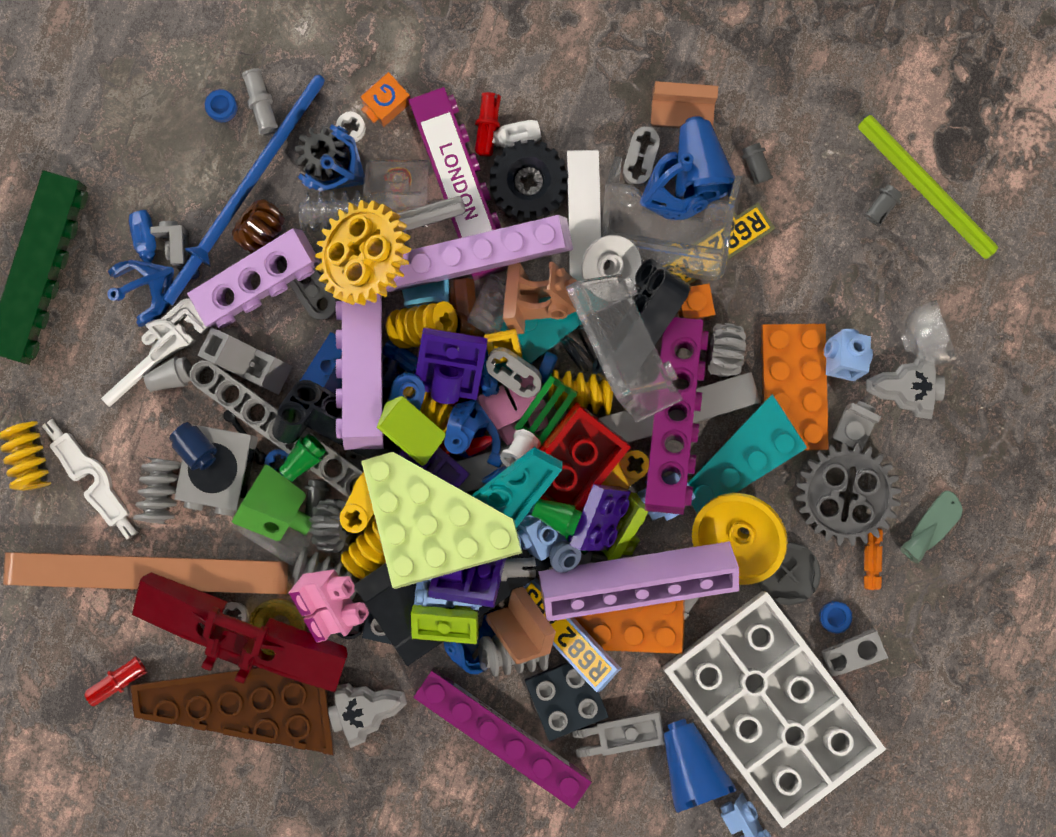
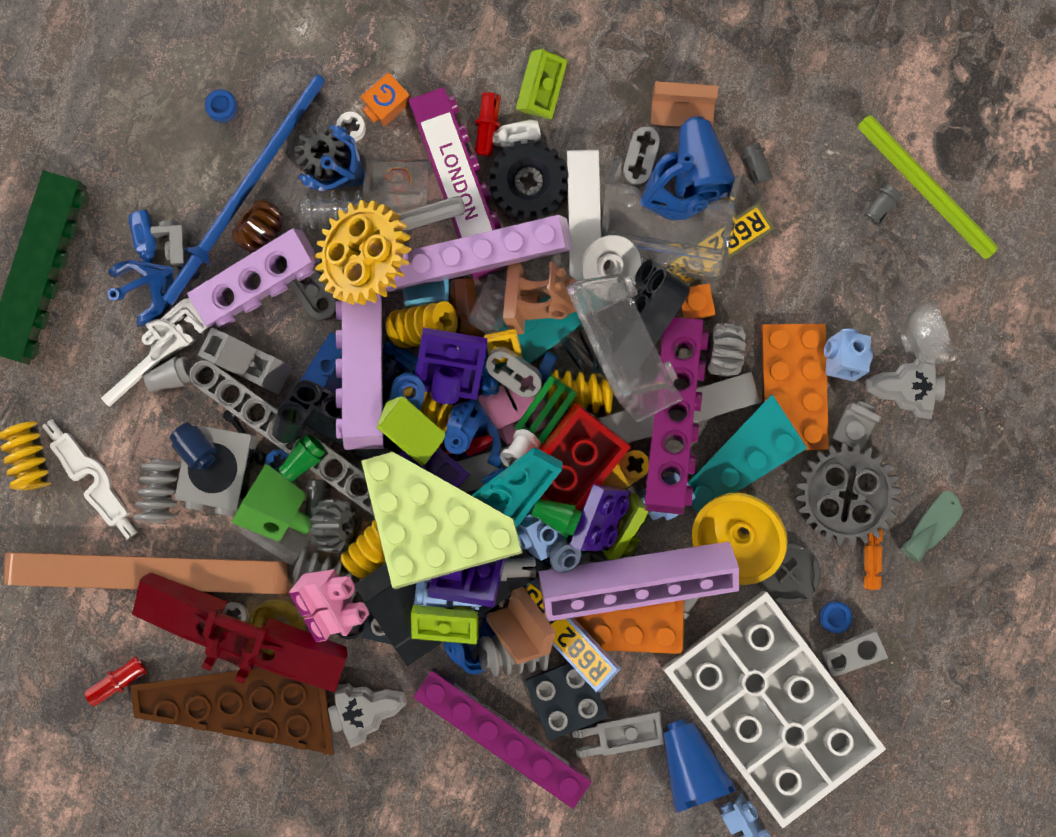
(260, 101): light grey pin -> none
(358, 501): yellow piece -> none
(541, 84): none -> lime slope

